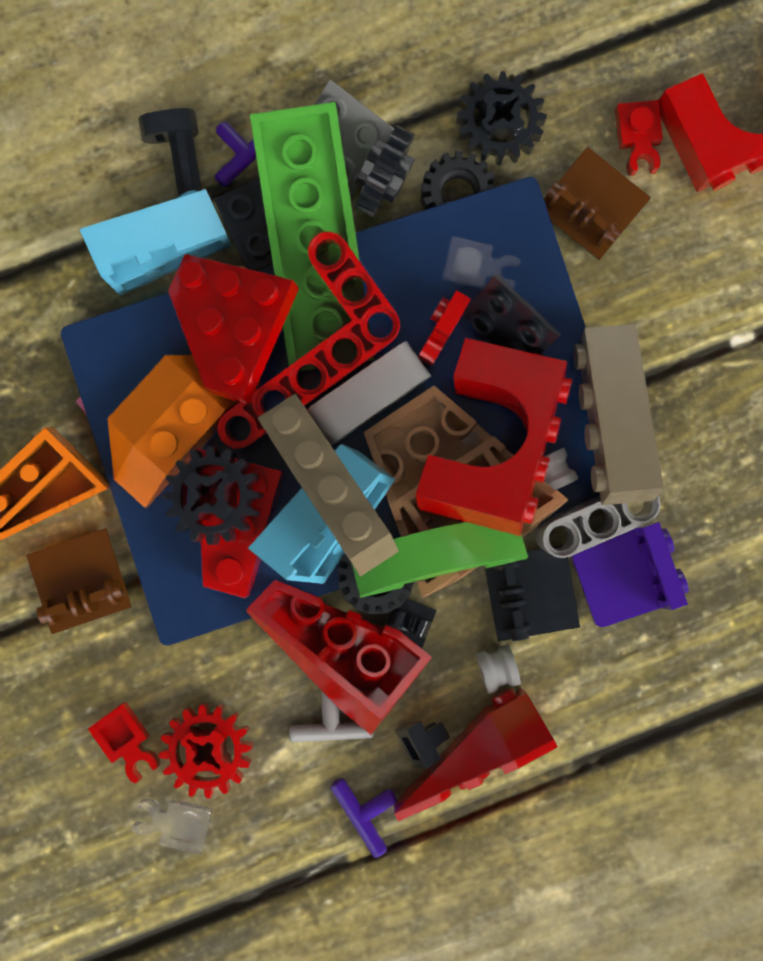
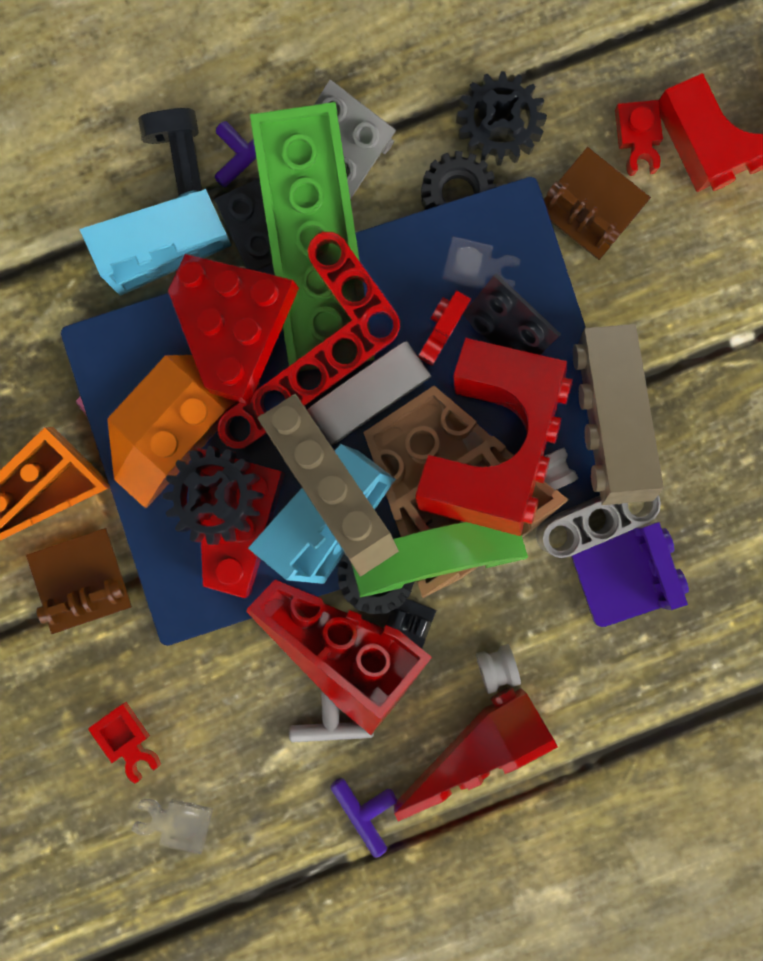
(218, 761): red gear -> none
(384, 171): black gear -> none
(422, 741): black tile -> none
(532, 596): black hinge -> none

